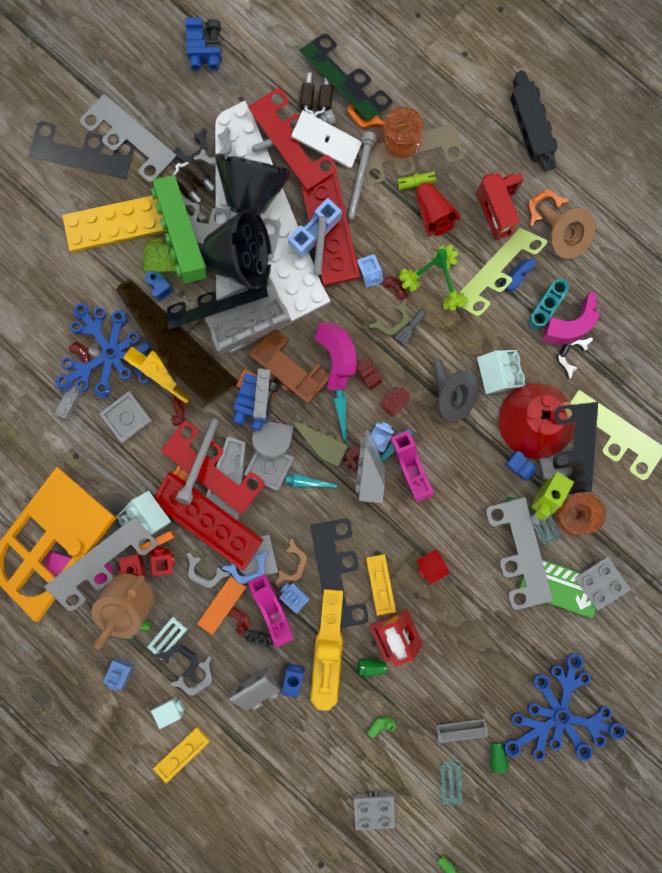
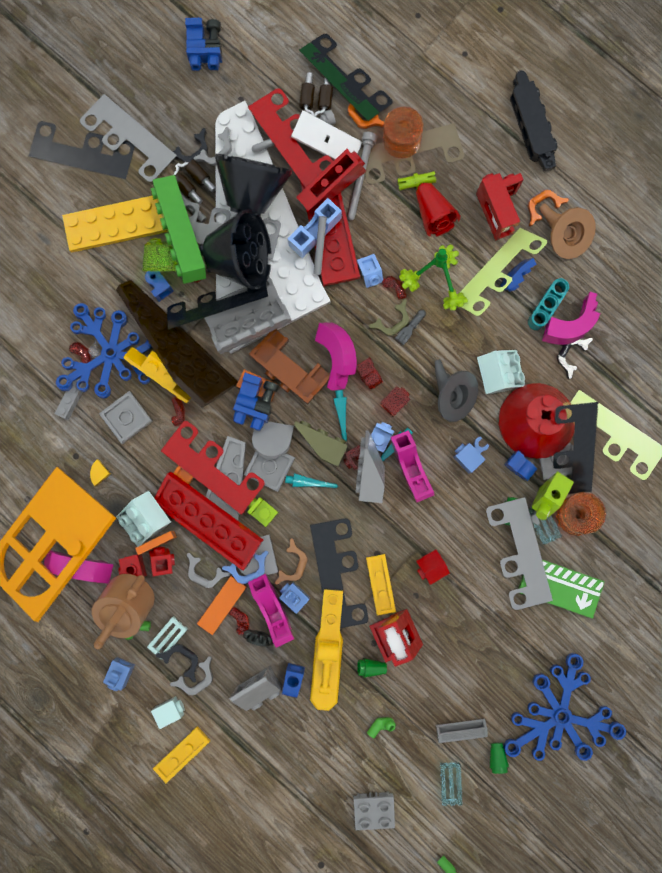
(93, 562): light grey piece -> none
(98, 472): none -> yellow tile
(185, 495): light grey piece -> none
(261, 394): light grey piece -> none
(262, 511): none -> lime bracket
(332, 180): none -> red slope
(469, 456): none -> medium blue brick
(602, 583): light grey hinge -> none

